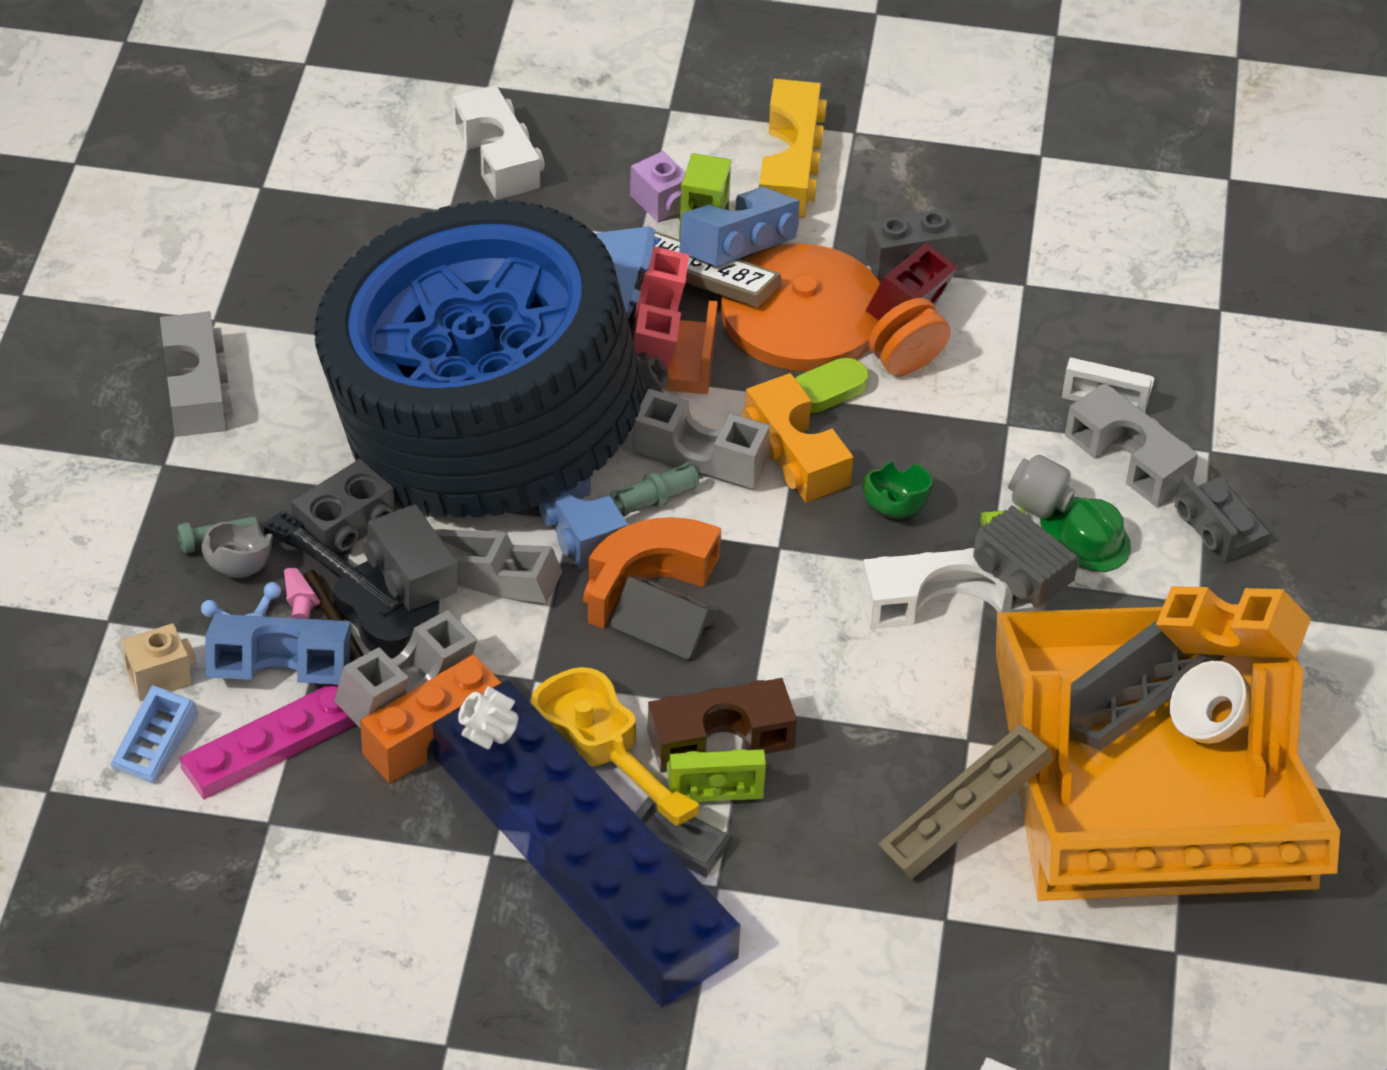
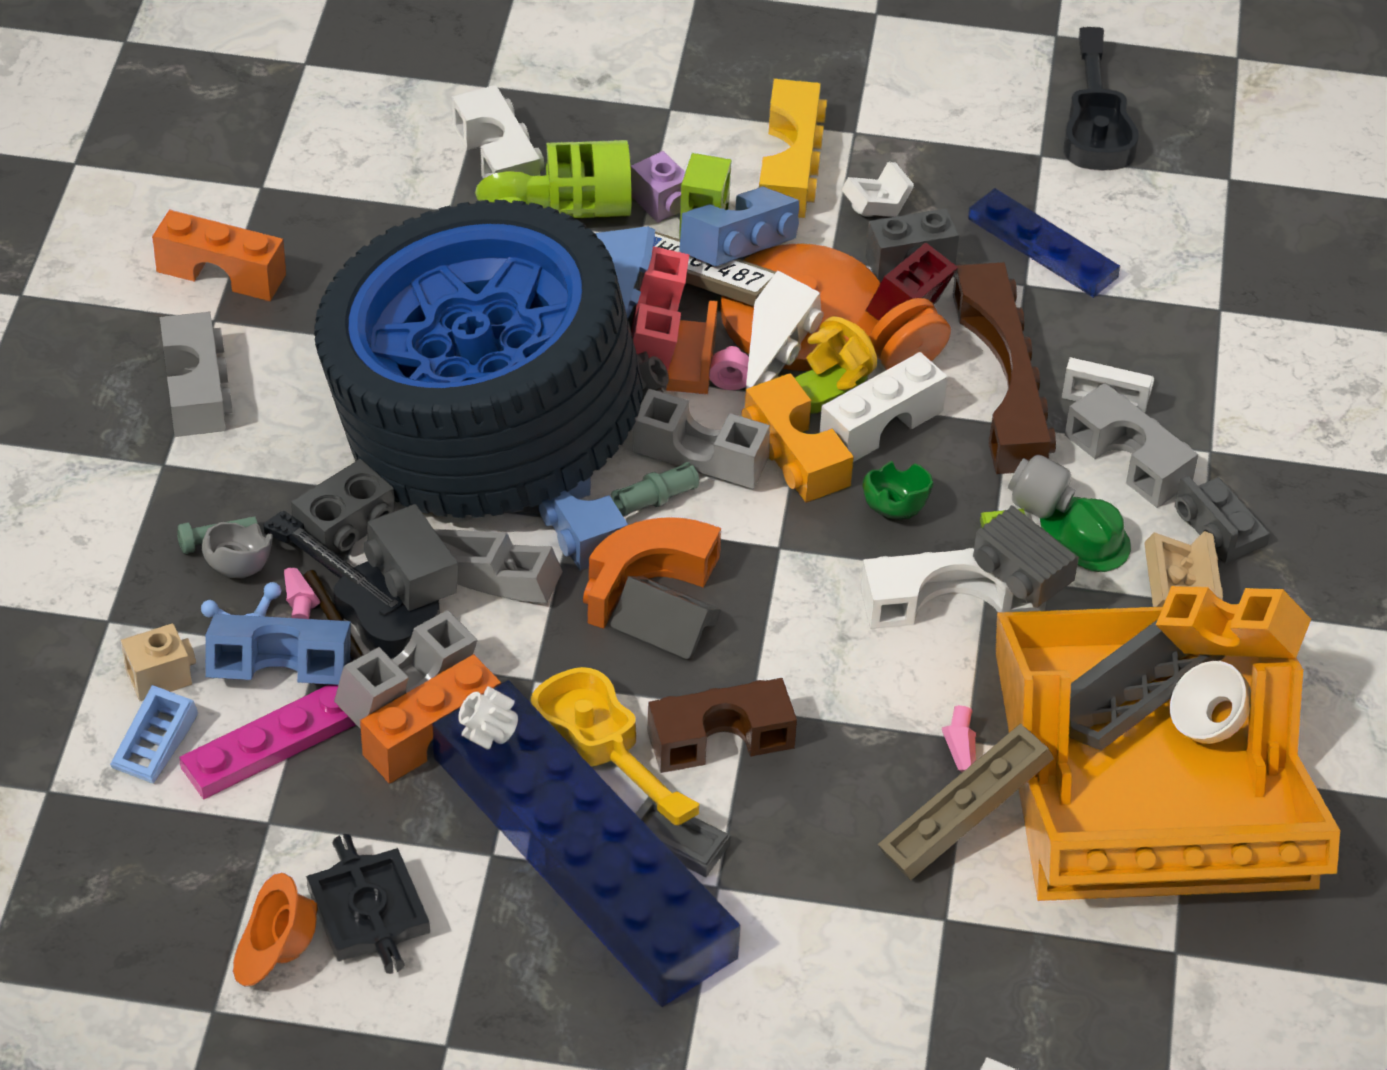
(248, 257): none -> orange arch
(277, 930): none -> orange piece
(368, 904): none -> black plate
(579, 180): none -> lime cylinder
(718, 775): lime bracket -> none
(729, 369): none -> bright pink tile
(780, 322): none -> white slope
(854, 355): none -> yellow piece
(879, 196): none -> white bracket
(908, 390): none -> white arch
(961, 738): none -> bright pink bar
(988, 309): none -> reddish brown arch
(1044, 242): none -> clear blue plate
(1099, 128): none -> black piece
(1181, 564): none -> tan bracket

